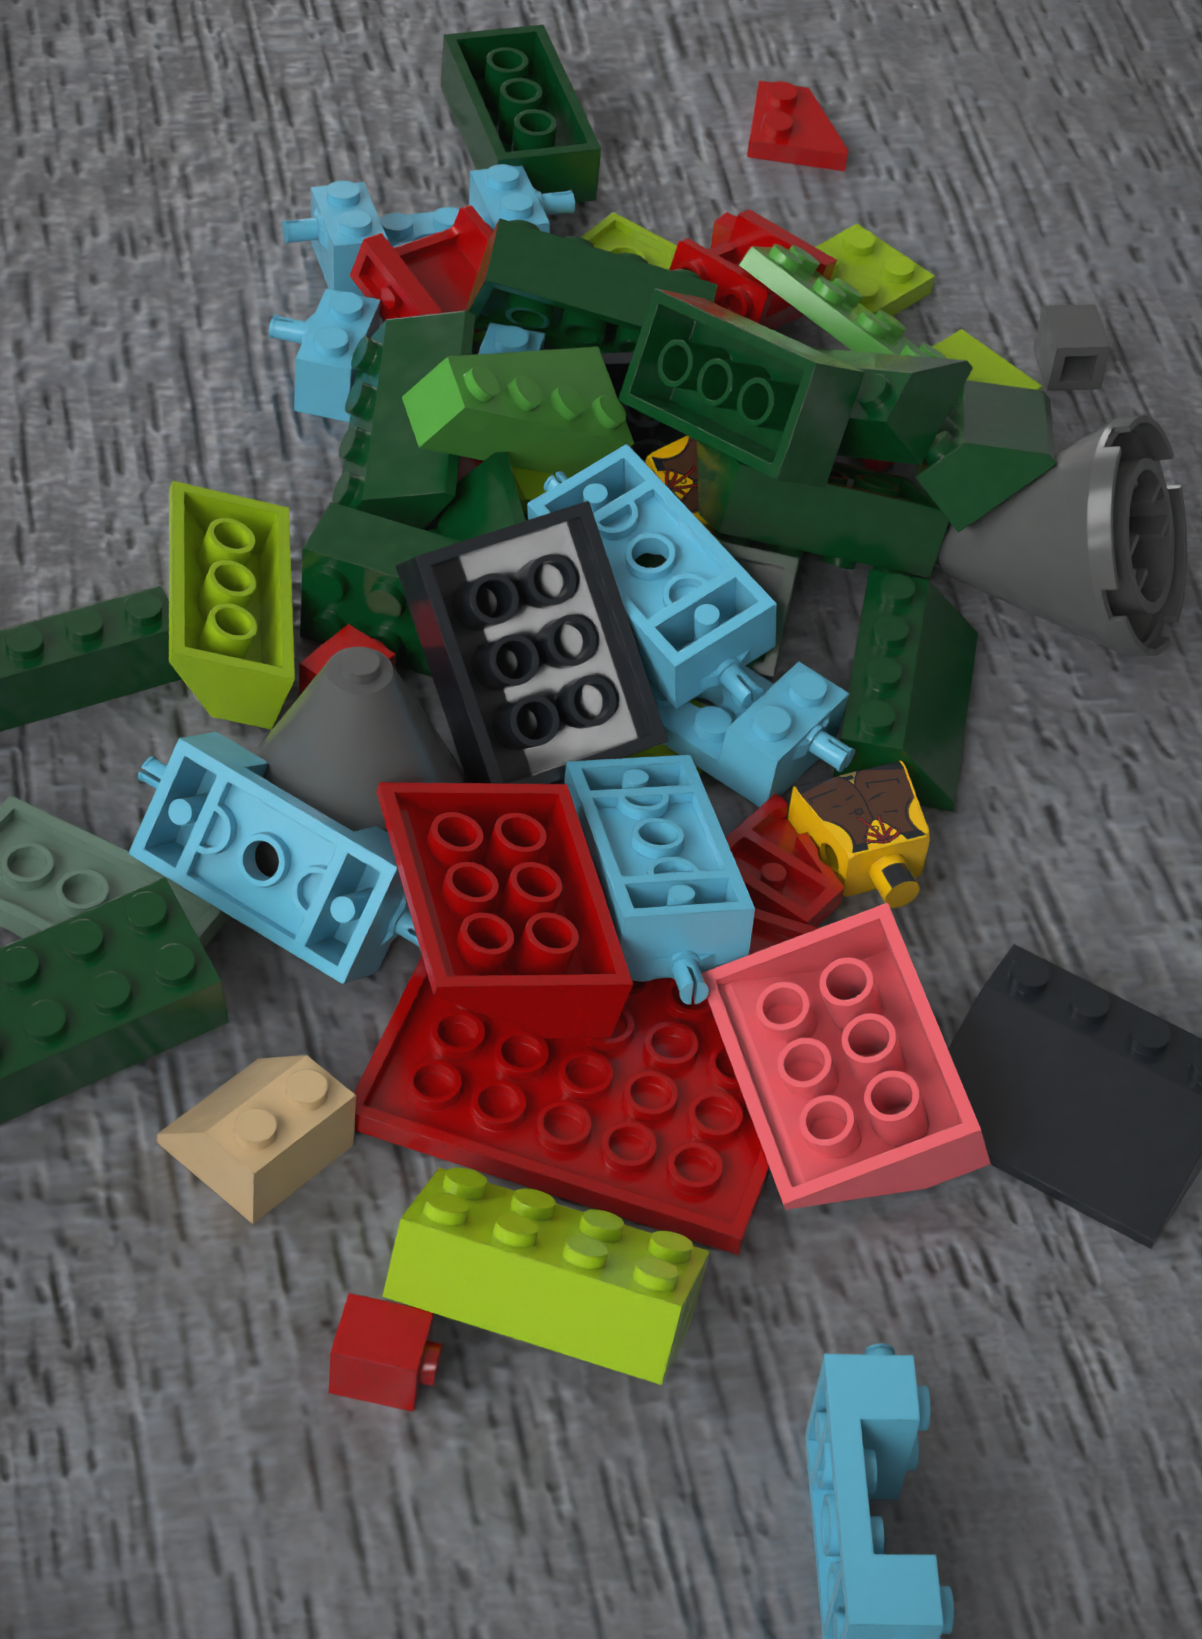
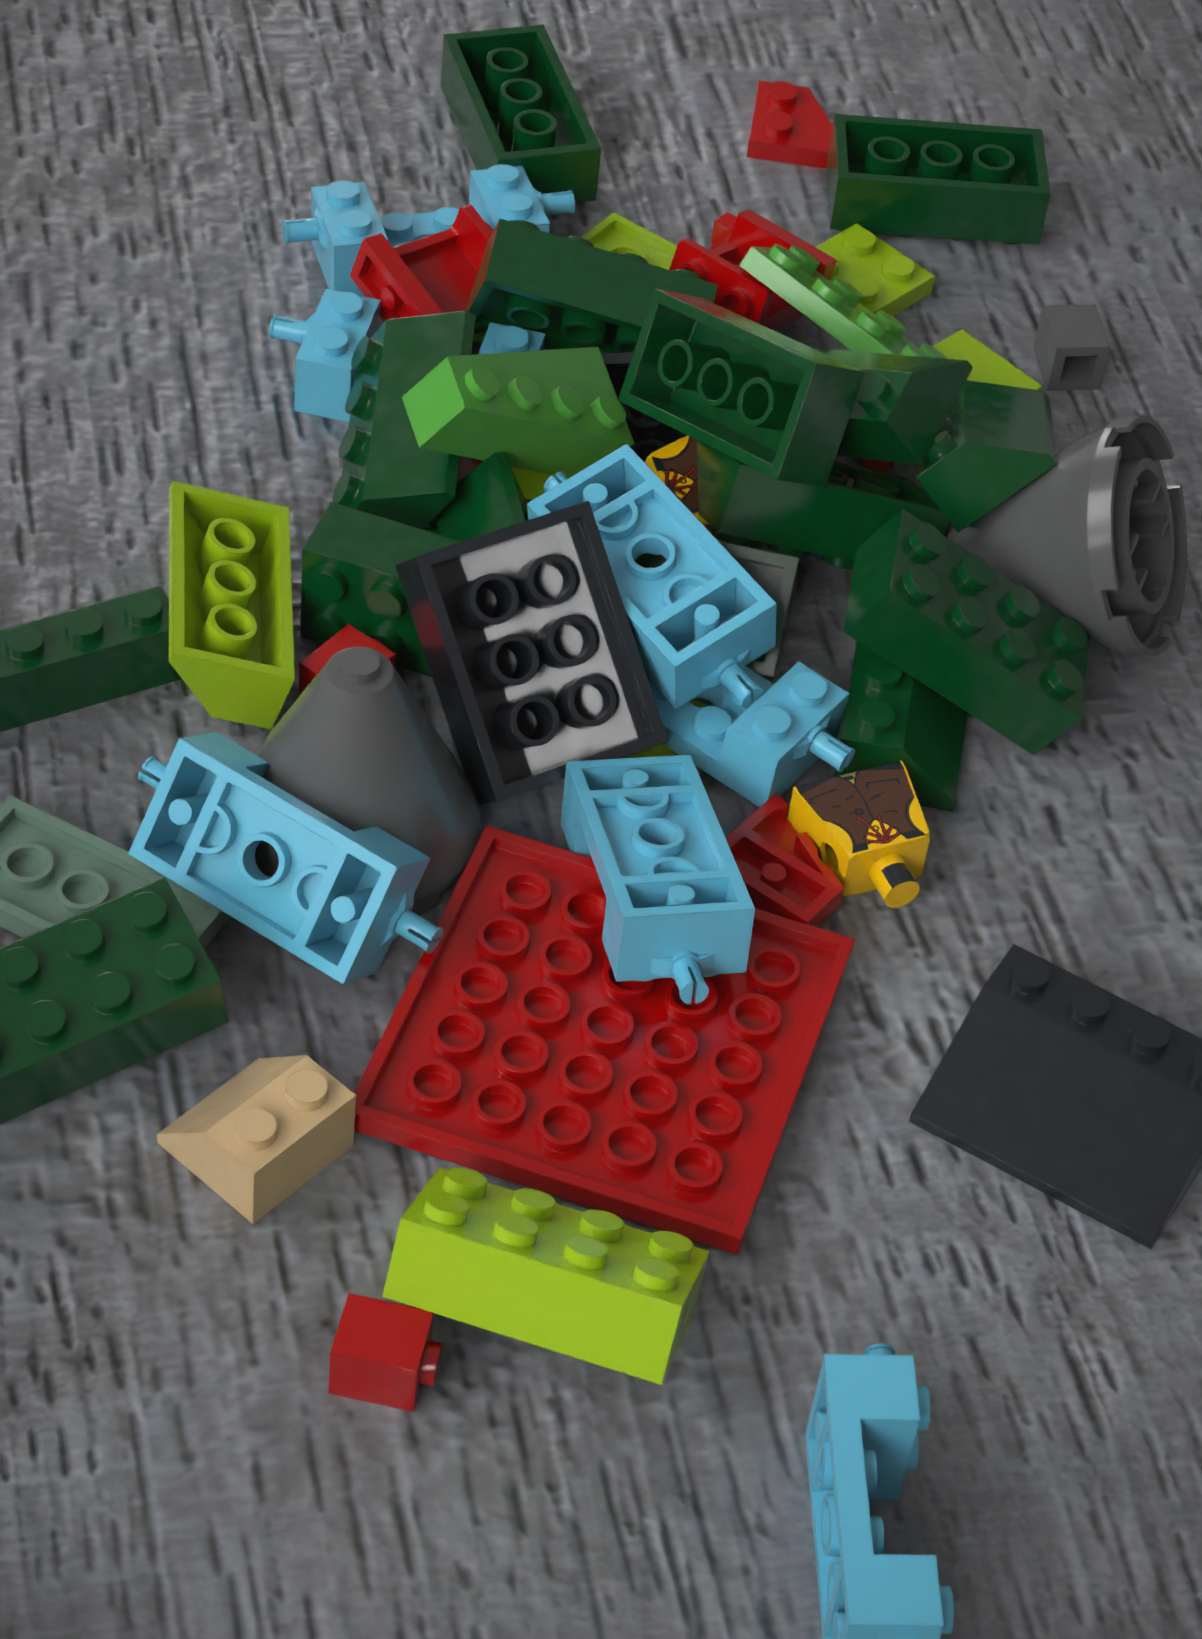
(508, 904): red slope -> none
(844, 1065): coral slope -> none
(937, 179): none -> dark green brick
(967, 632): none -> dark green brick

